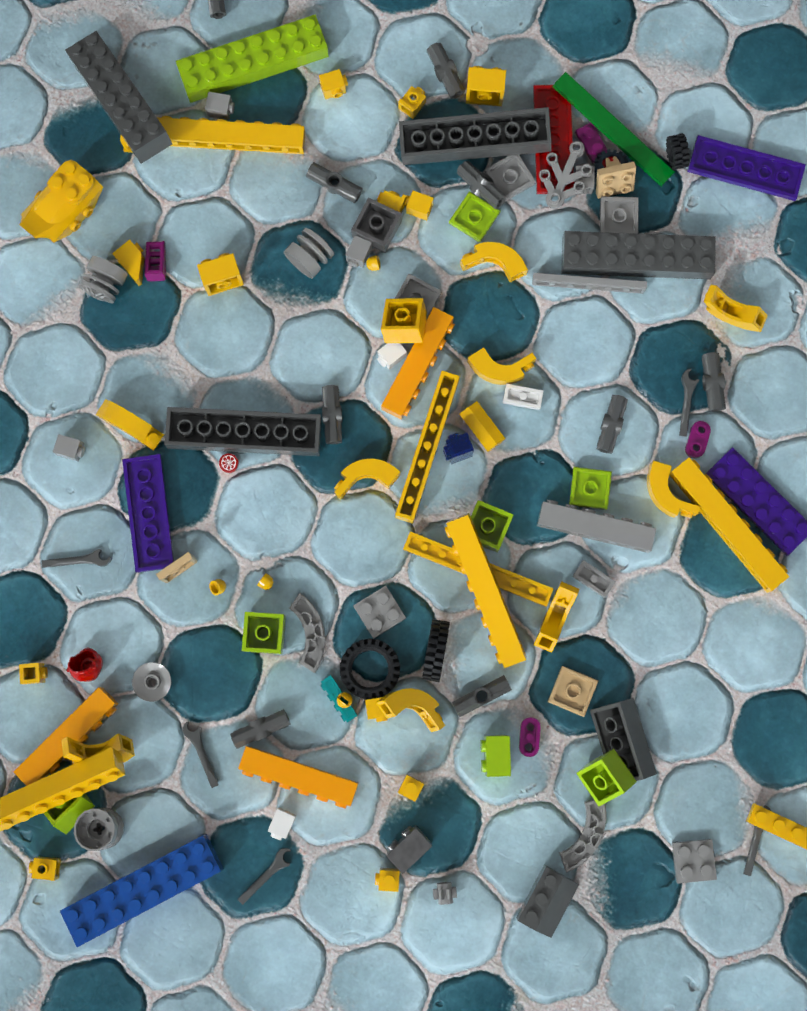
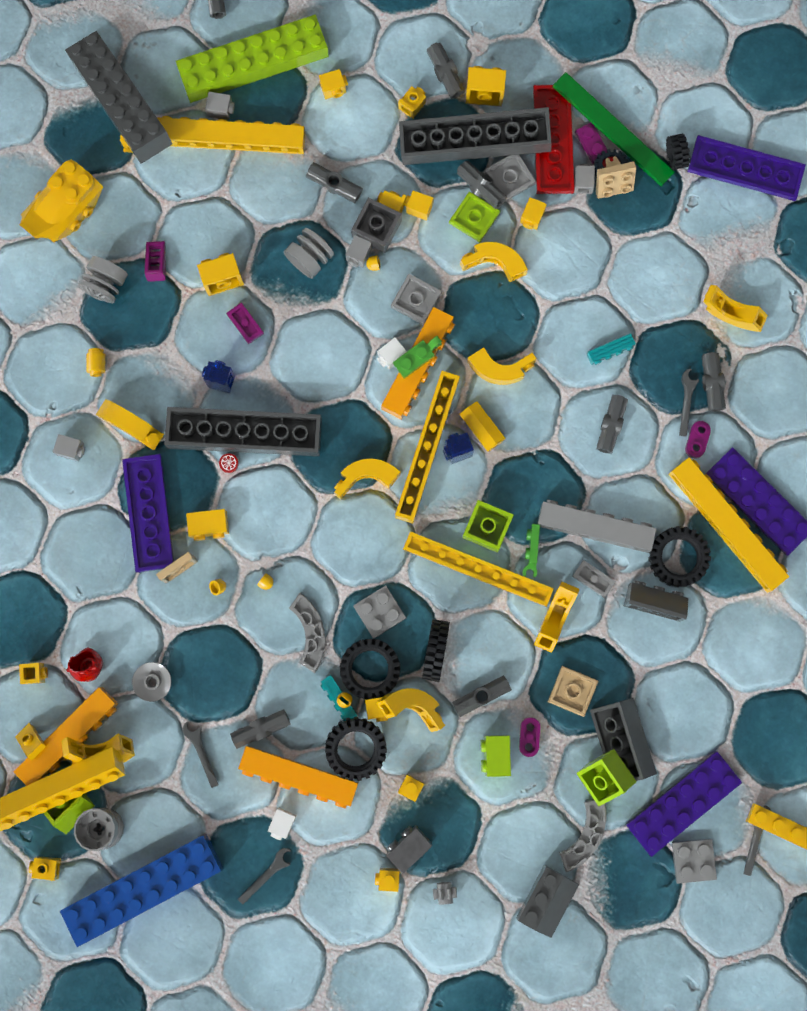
(30, 741): none -> yellow plate
(93, 558): dark grey piece -> none
(95, 362): none -> yellow brick
(131, 259): yellow slope -> none
(207, 524): none -> yellow brick
(218, 376): none -> clear blue brick
(245, 323): none -> magenta plate
(263, 633): lime brick -> none
(332, 414): dark grey piece -> none
(369, 767): none -> black tyre
(404, 320): yellow brick -> none
(416, 357): none -> bright green plate
(486, 590): yellow brick -> none
(523, 396): white plate -> none
(532, 552): none -> bright green plate
(533, 213): none -> yellow brick
(565, 177): light grey plant -> none
(589, 283): light grey tile -> none
(590, 488): lime plate -> none
(610, 349): none -> teal piece
(619, 214): light grey plate -> none
(638, 255): dark grey brick -> none
(656, 601): none -> dark grey slope
(662, 497): yellow arch -> none
(683, 803): none -> dark purple plate
(700, 547): none -> black tyre

